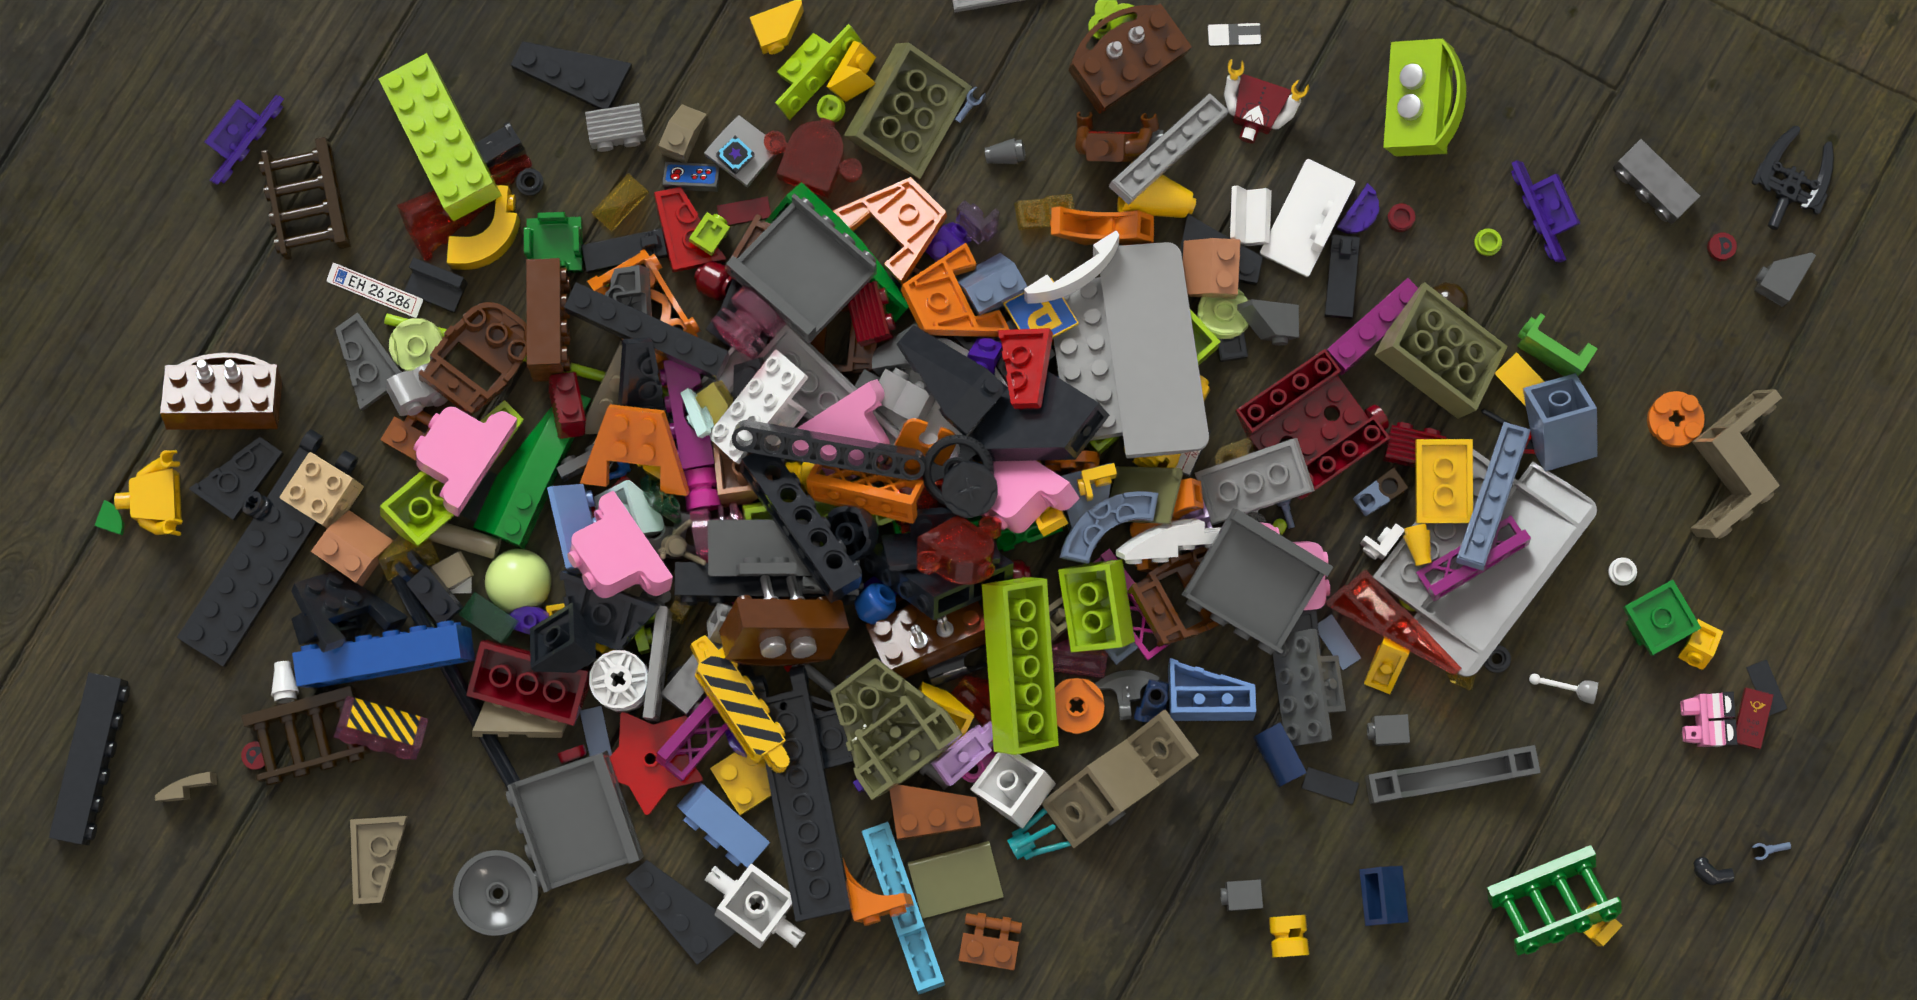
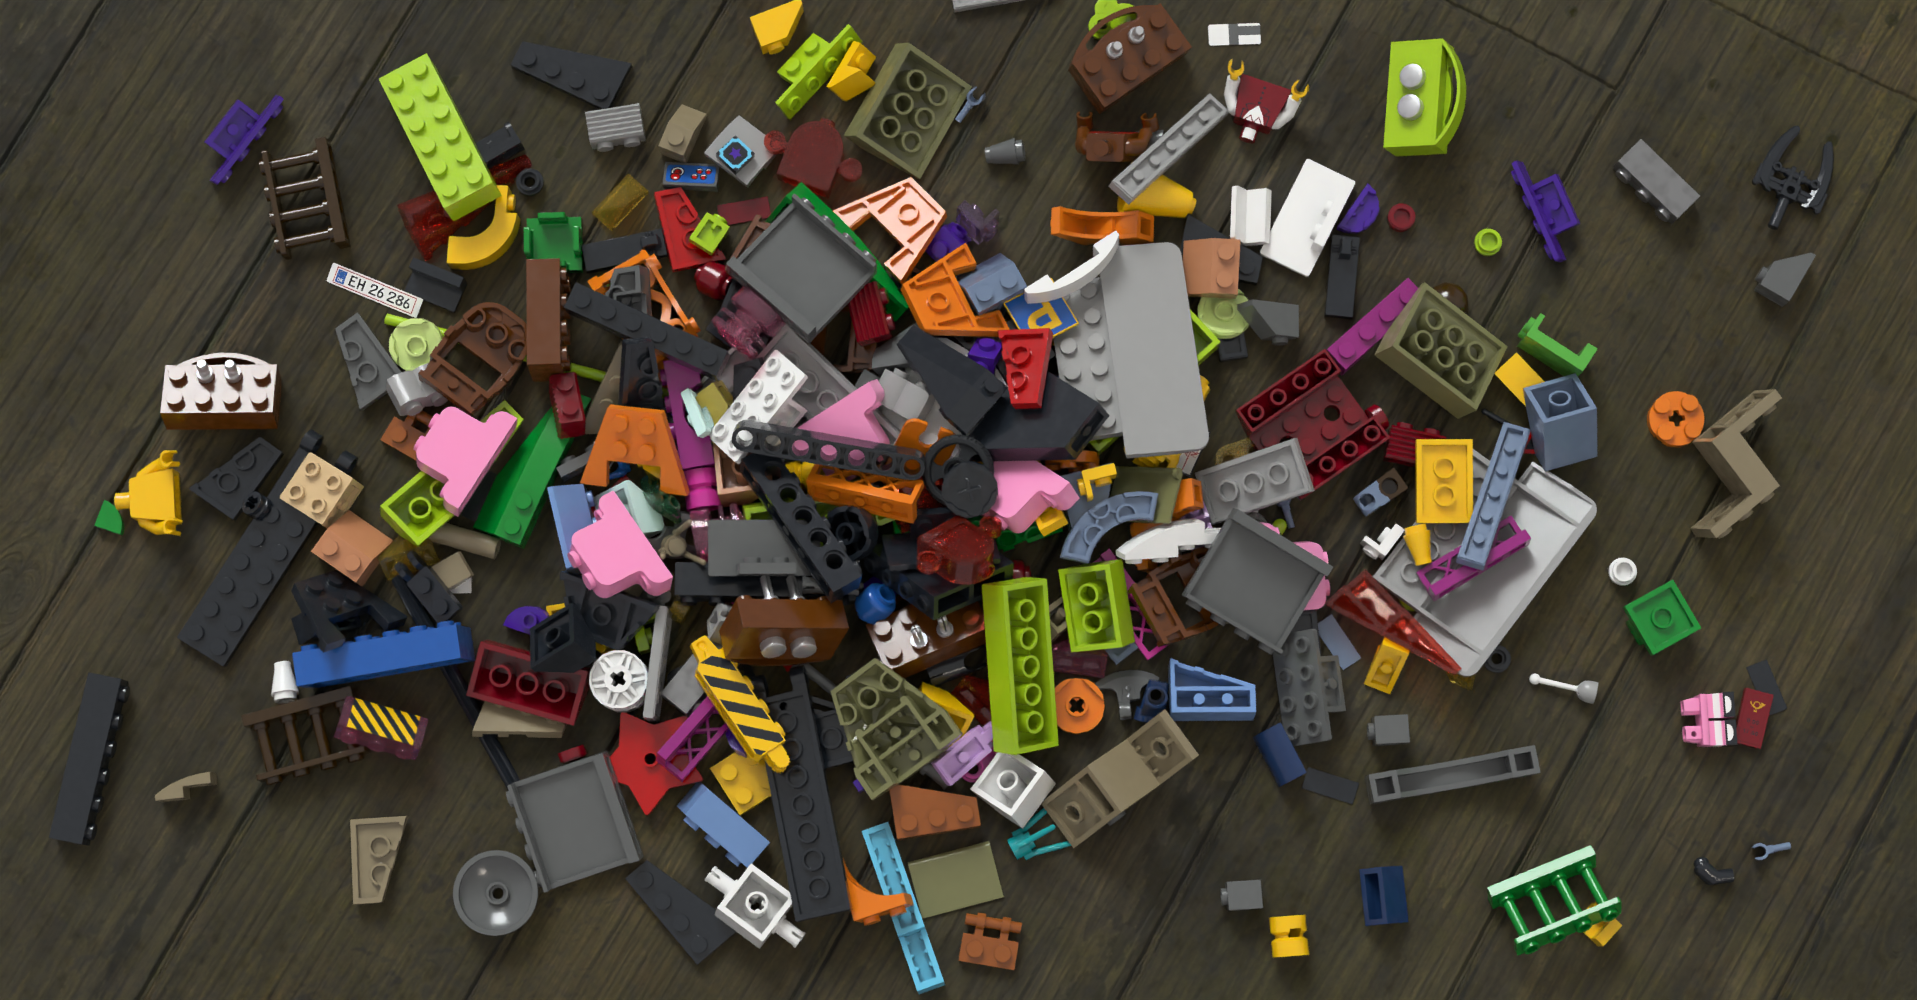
(252, 756): dark red tile -> none
(488, 618): clear green slope -> none
(517, 580): yellowish green piece -> none
(595, 731): sand blue sticker -> none
(831, 108): lime tile -> none
(1037, 212): clear yellow slope -> none
(1701, 645): yellow bracket -> none
(1722, 246): dark red tile -> none

